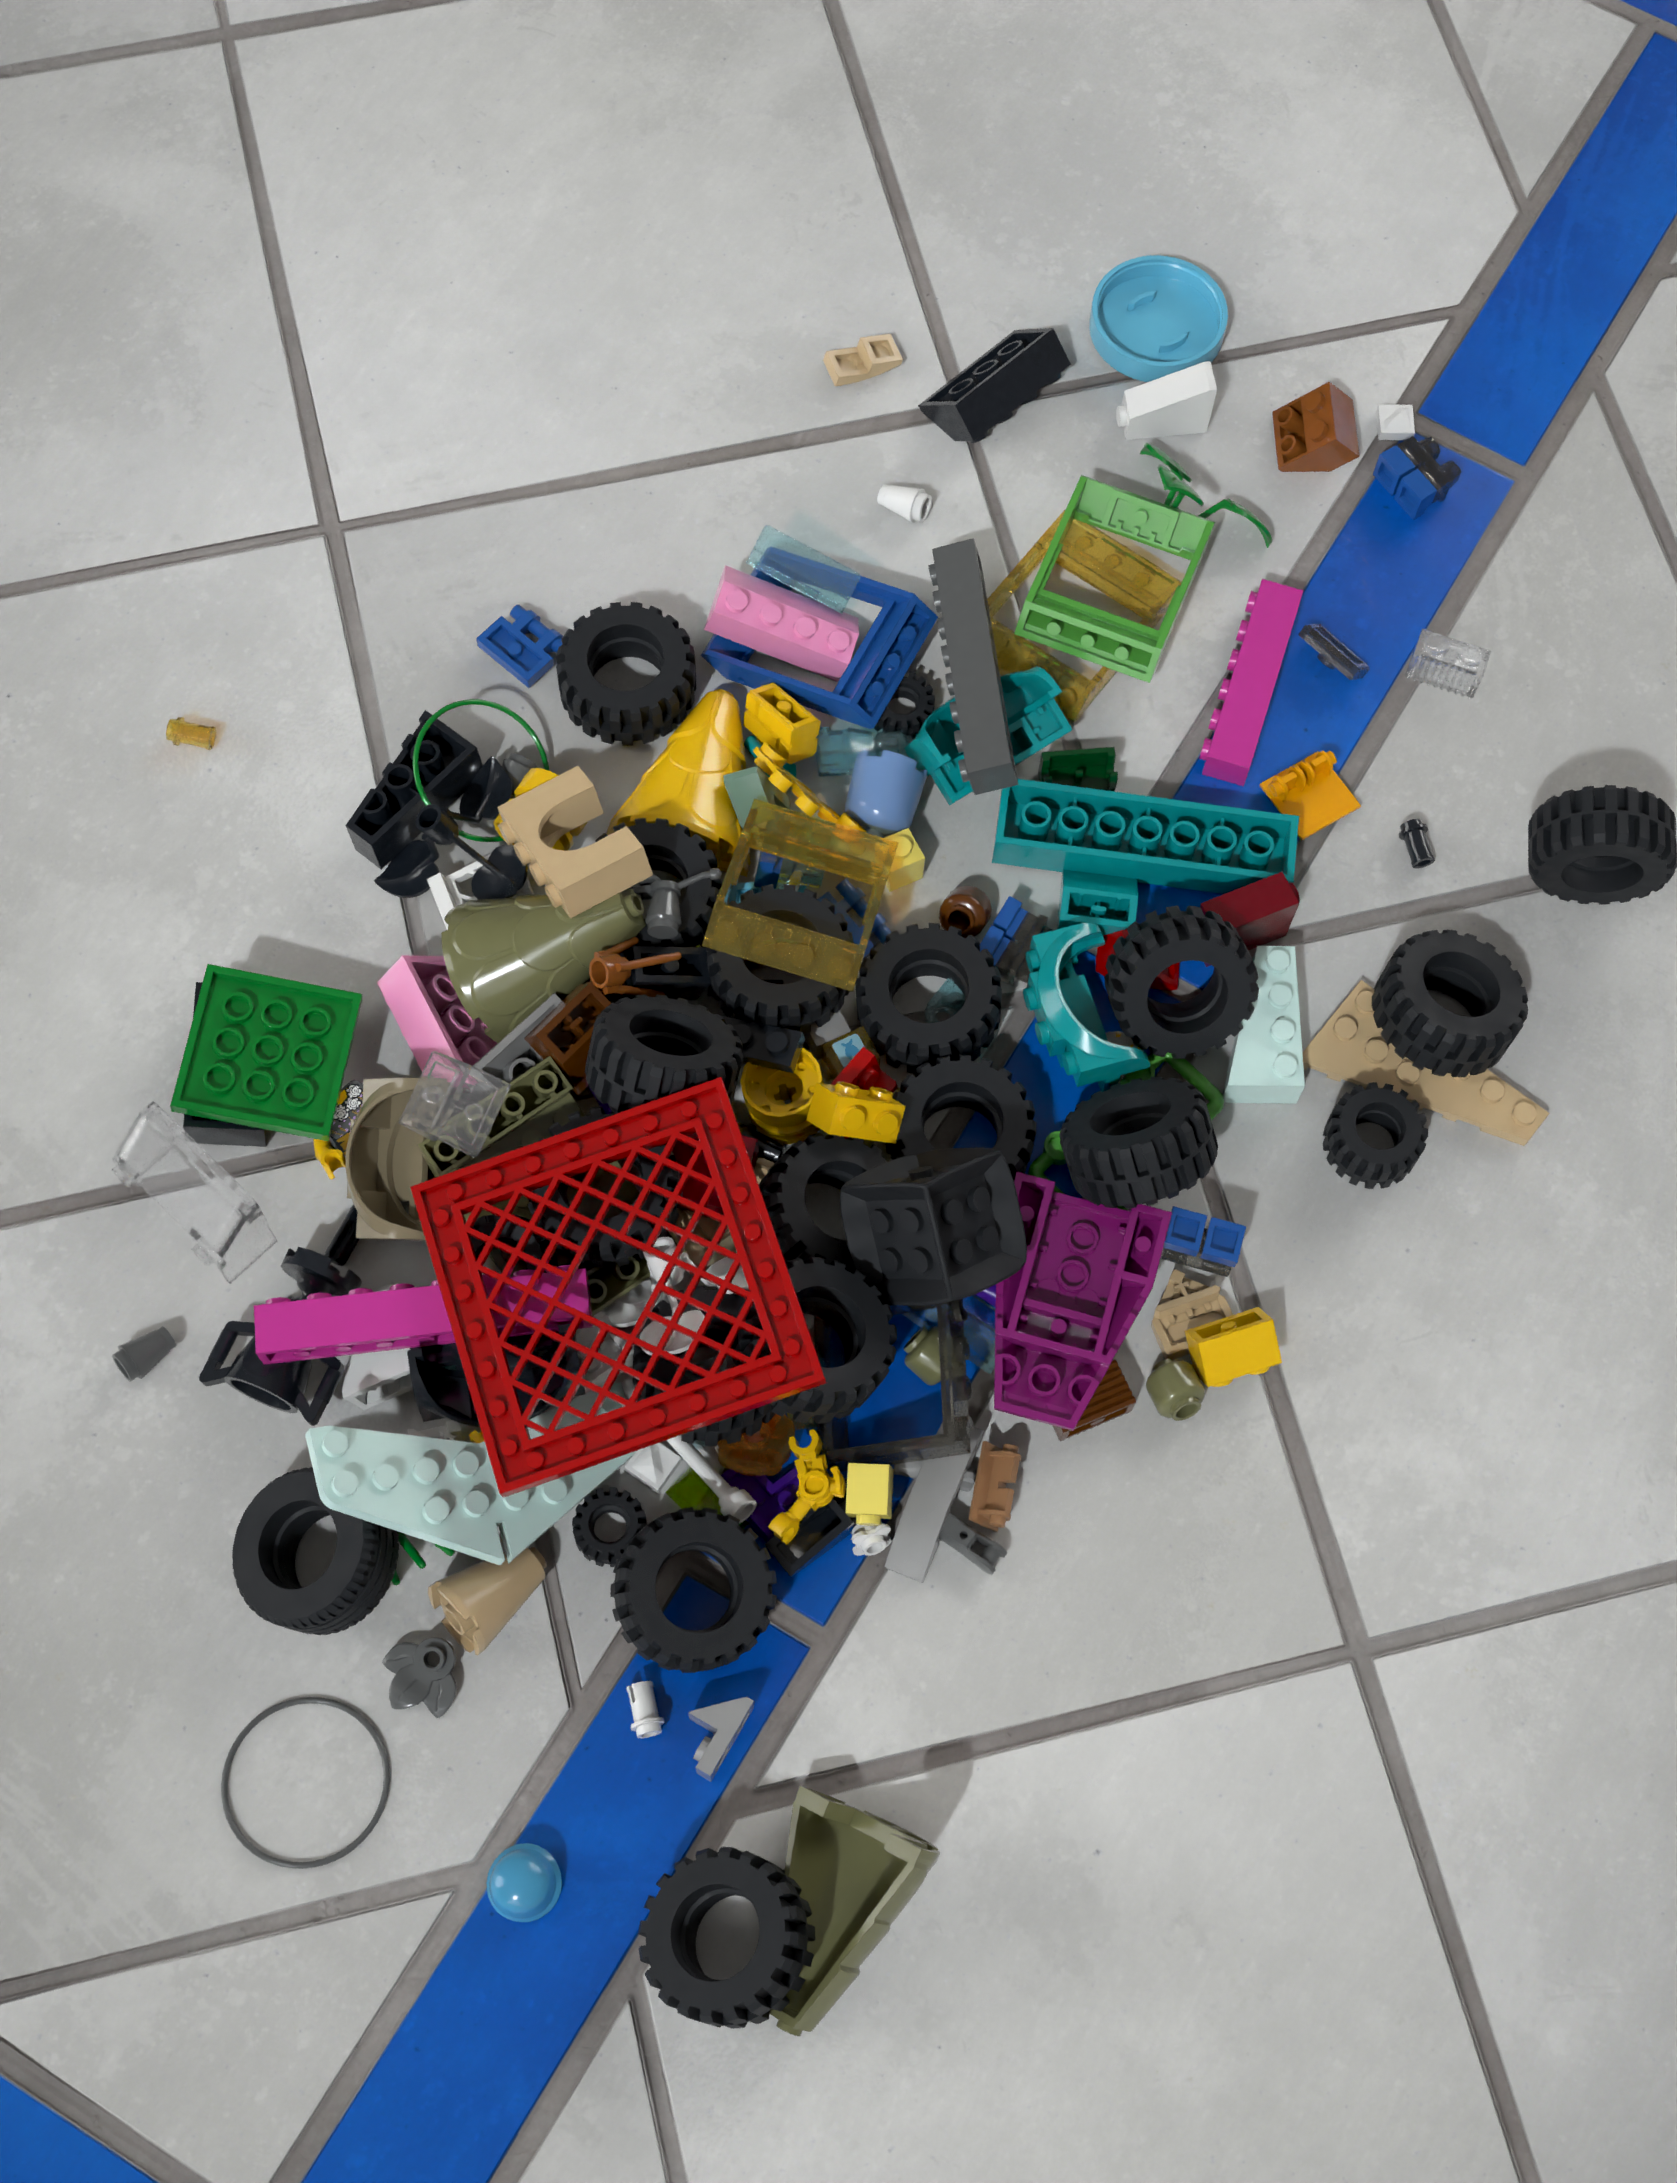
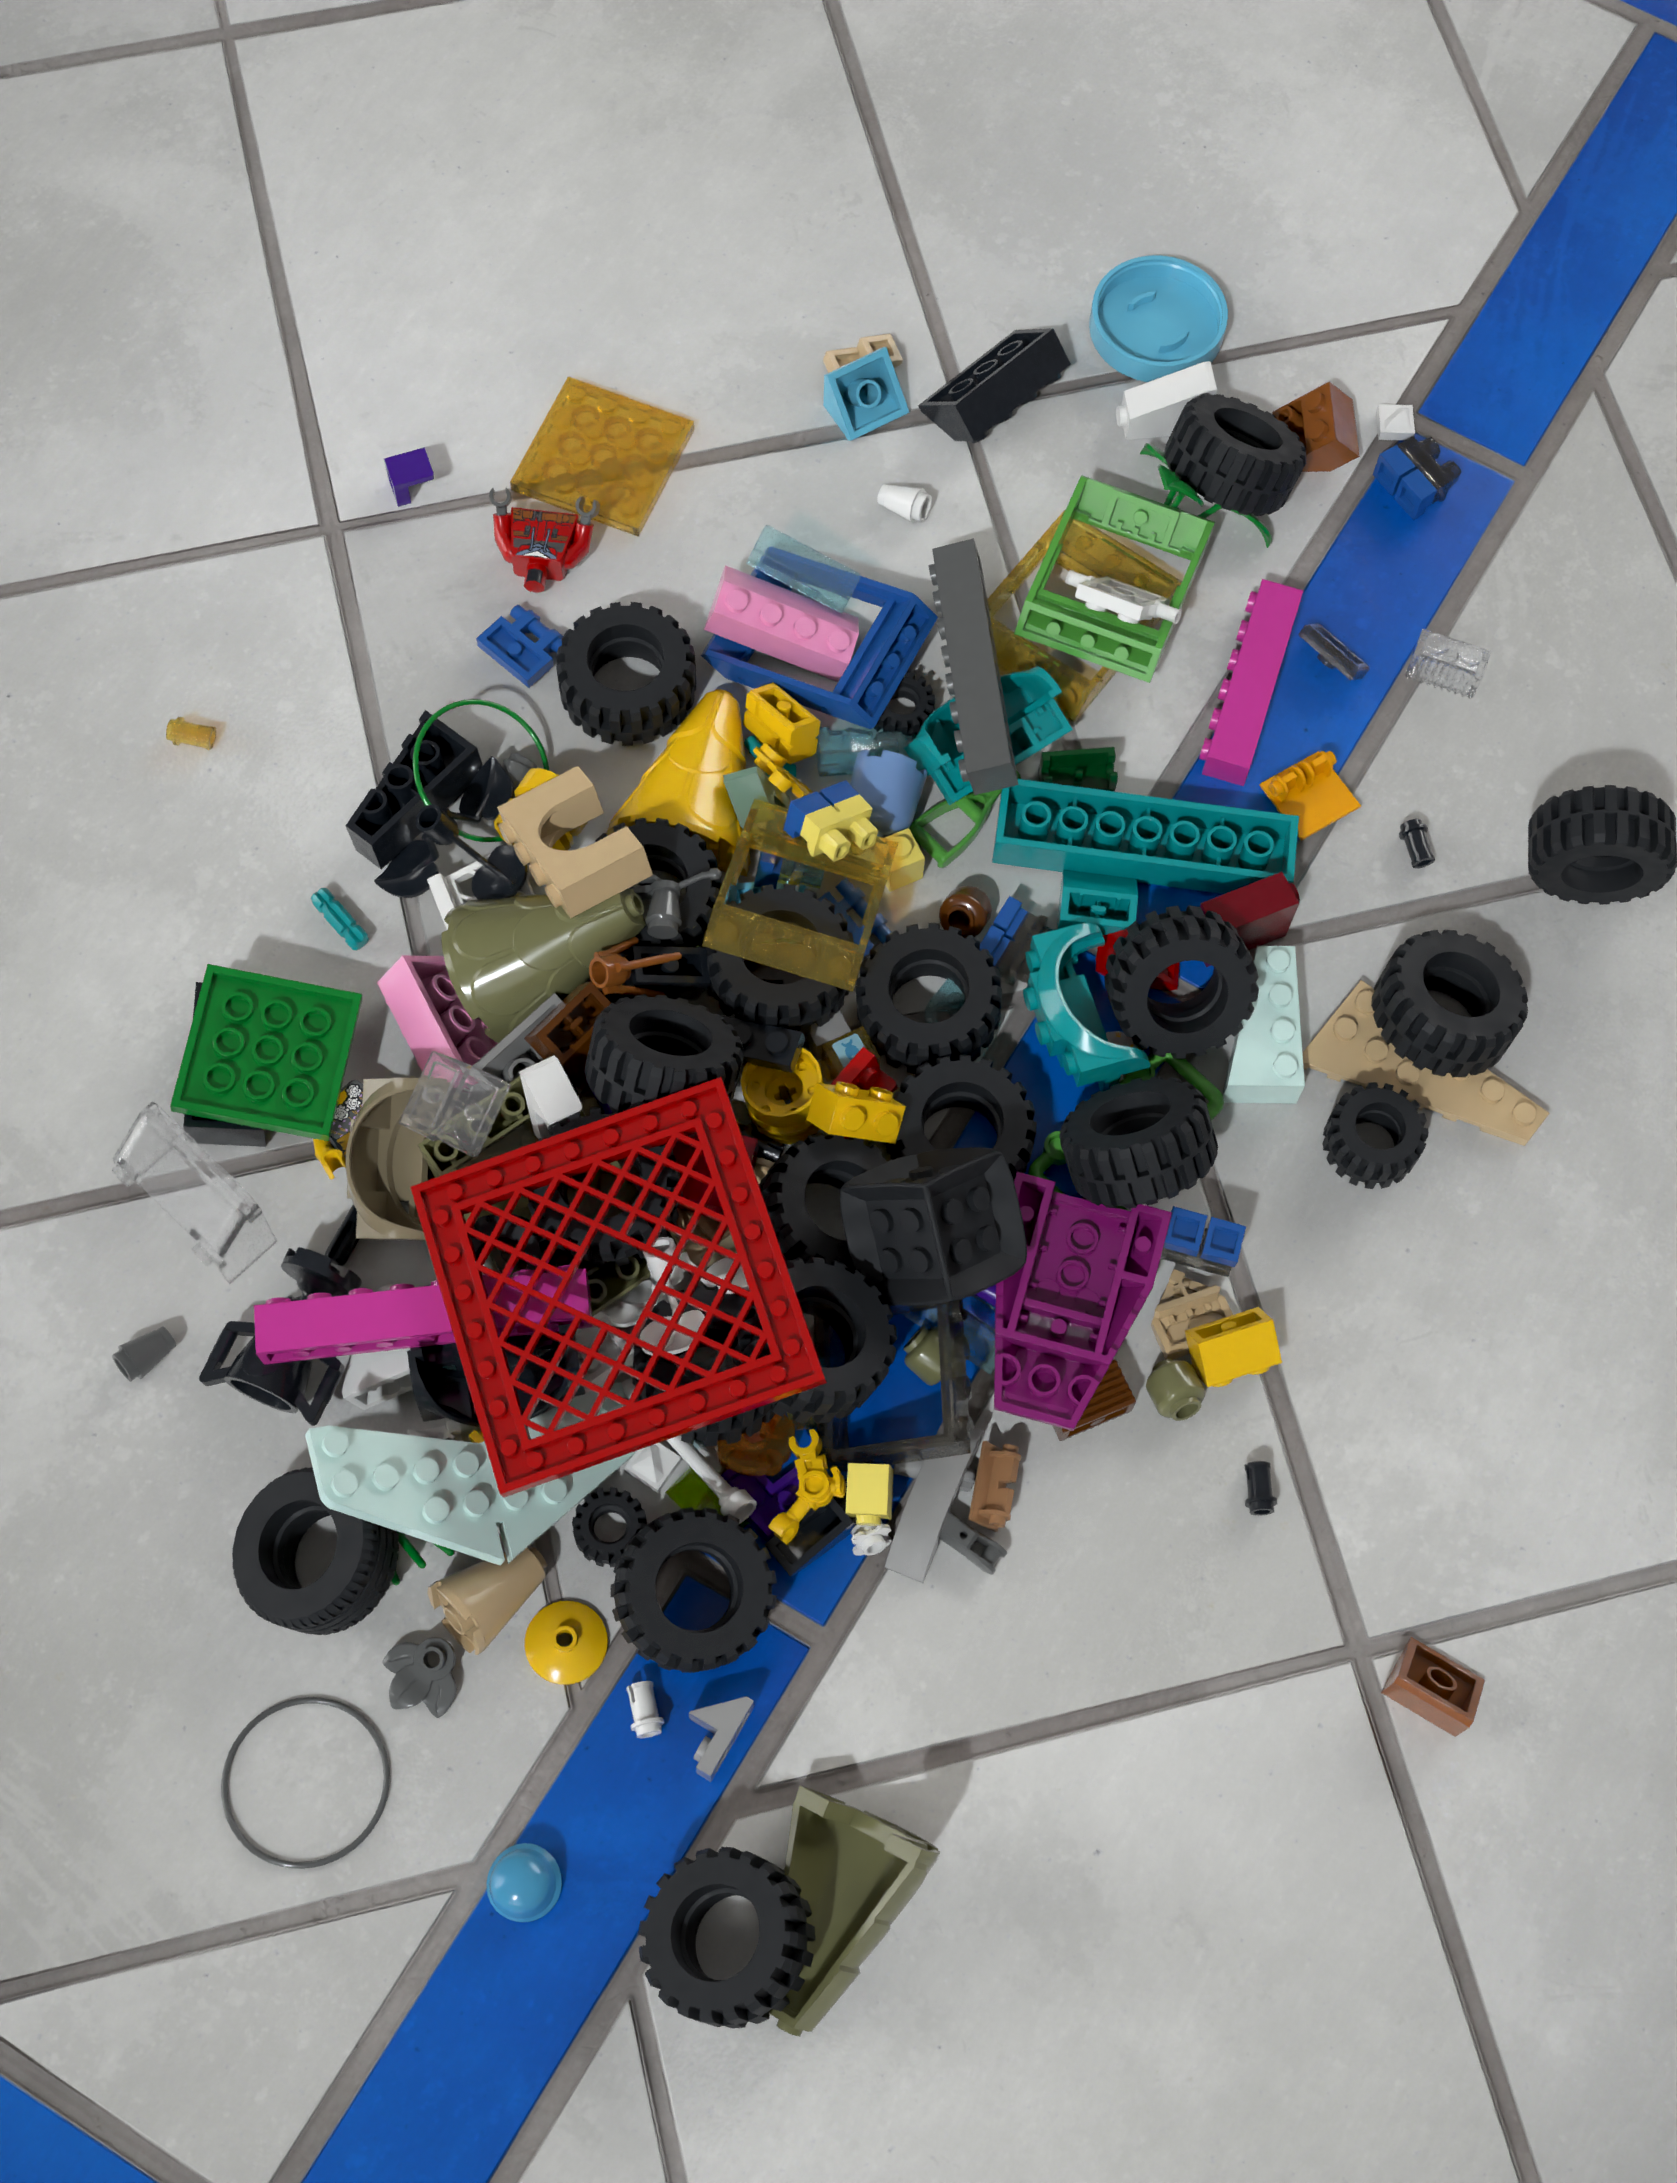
(339, 919): none -> teal axle
(407, 470): none -> dark purple panel
(542, 542): none -> red torso
(548, 1095): none -> white slope
(569, 1663): none -> yellow dish
(604, 451): none -> clear yellow plate
(832, 821): none -> light yellow hips
(864, 394): none -> medium azure slope
(970, 808): none -> bright green piece
(1126, 600): none -> white plate
(1235, 454): none -> black tyre
(1259, 1486): none -> black pin
(1435, 1688): none -> dark orange slope

